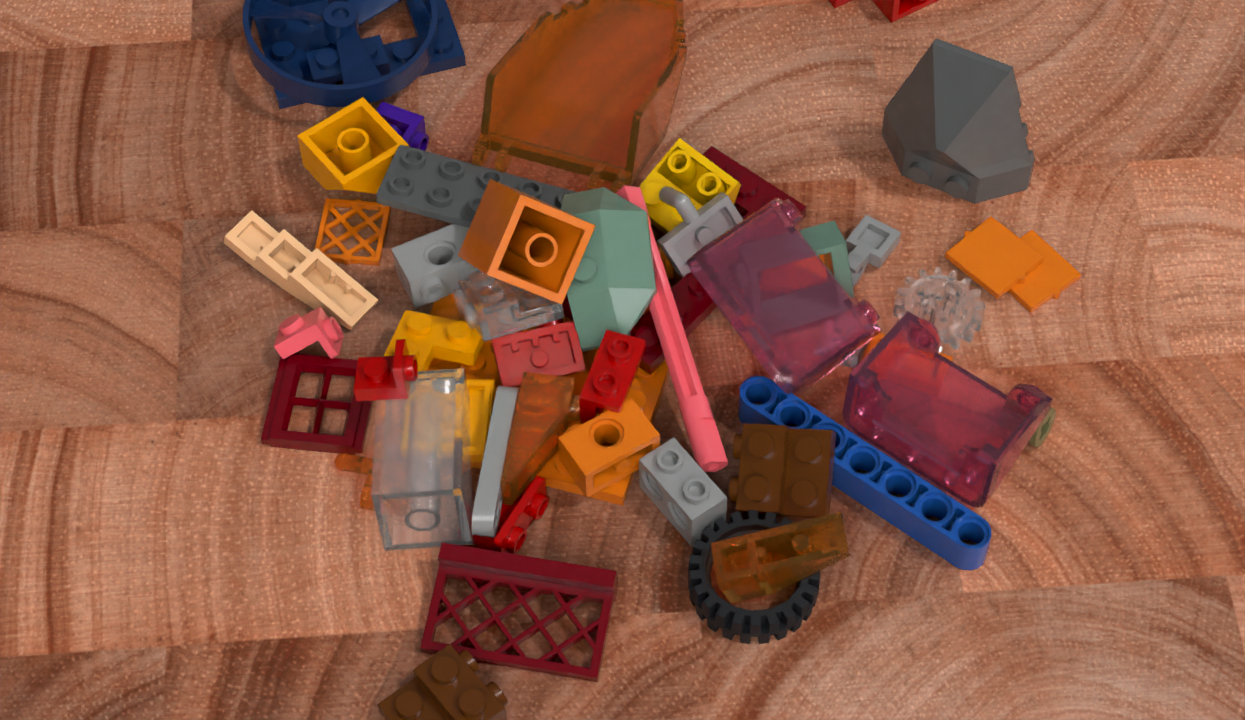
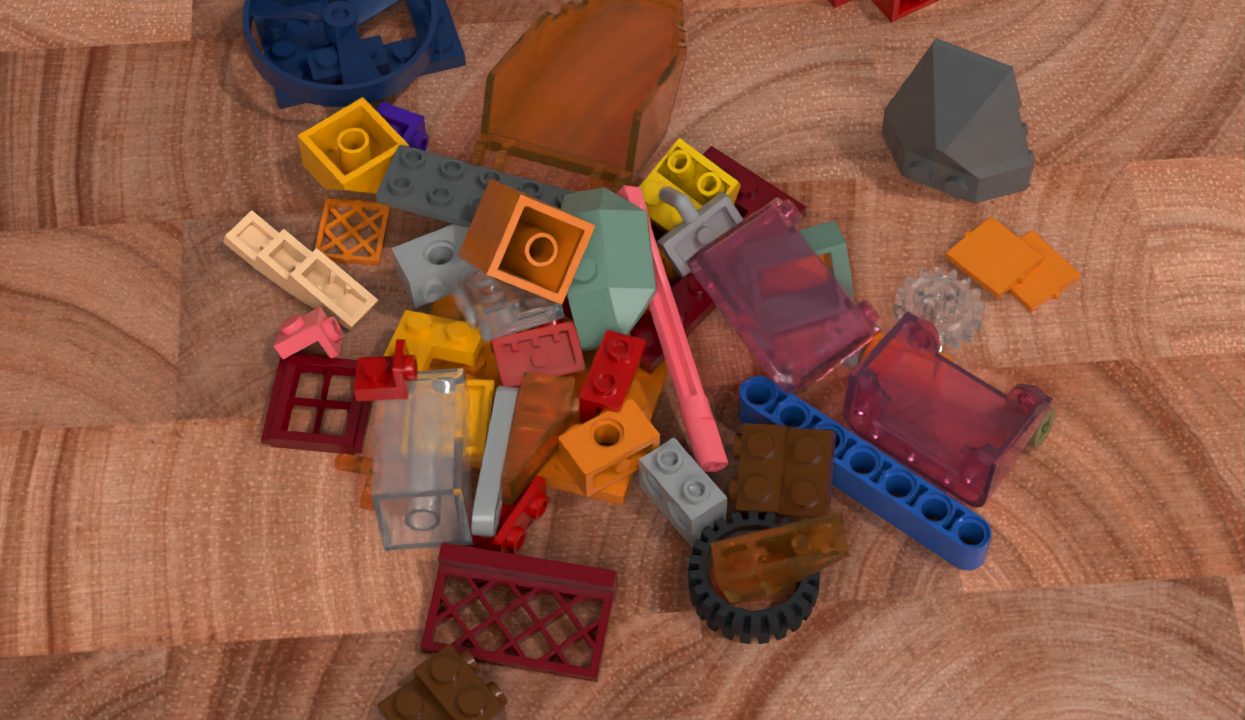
(871, 244): light grey plate -> none

